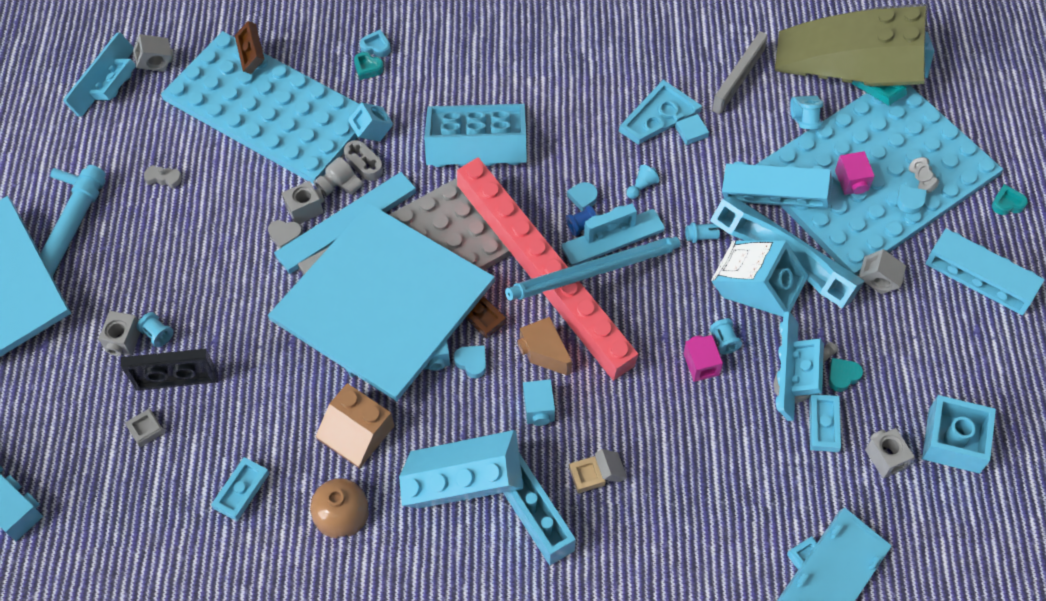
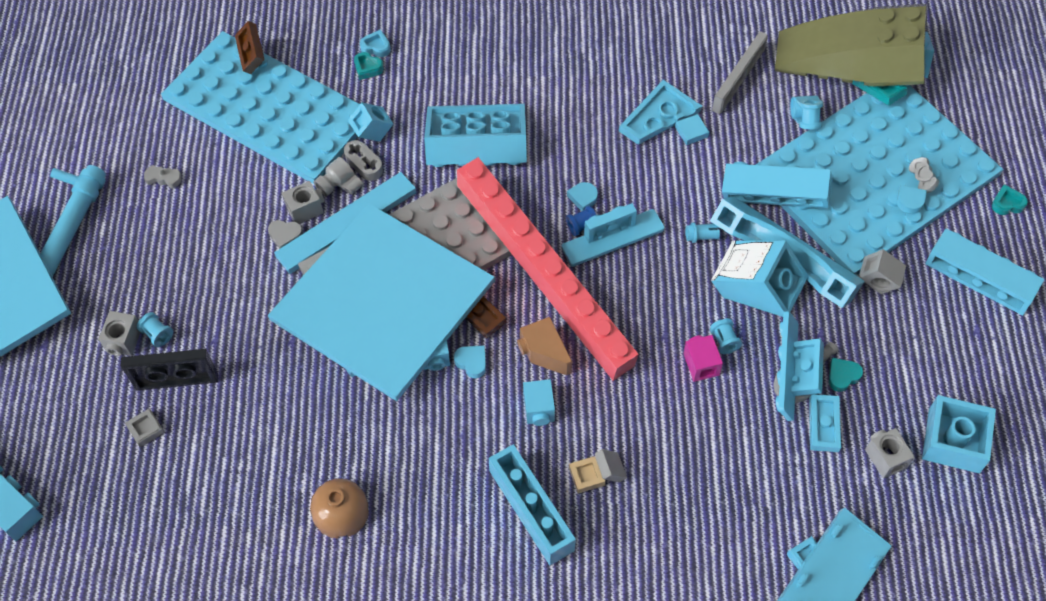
(103, 76): medium azure bracket -> none
(152, 53): light grey brick -> none
(240, 489): medium azure plate -> none
(354, 425): medium nougat slope -> none
(461, 471): medium azure slope -> none
(591, 268): medium azure piece -> none
(645, 178): medium azure piece -> none
(854, 173): dark pink brick -> none

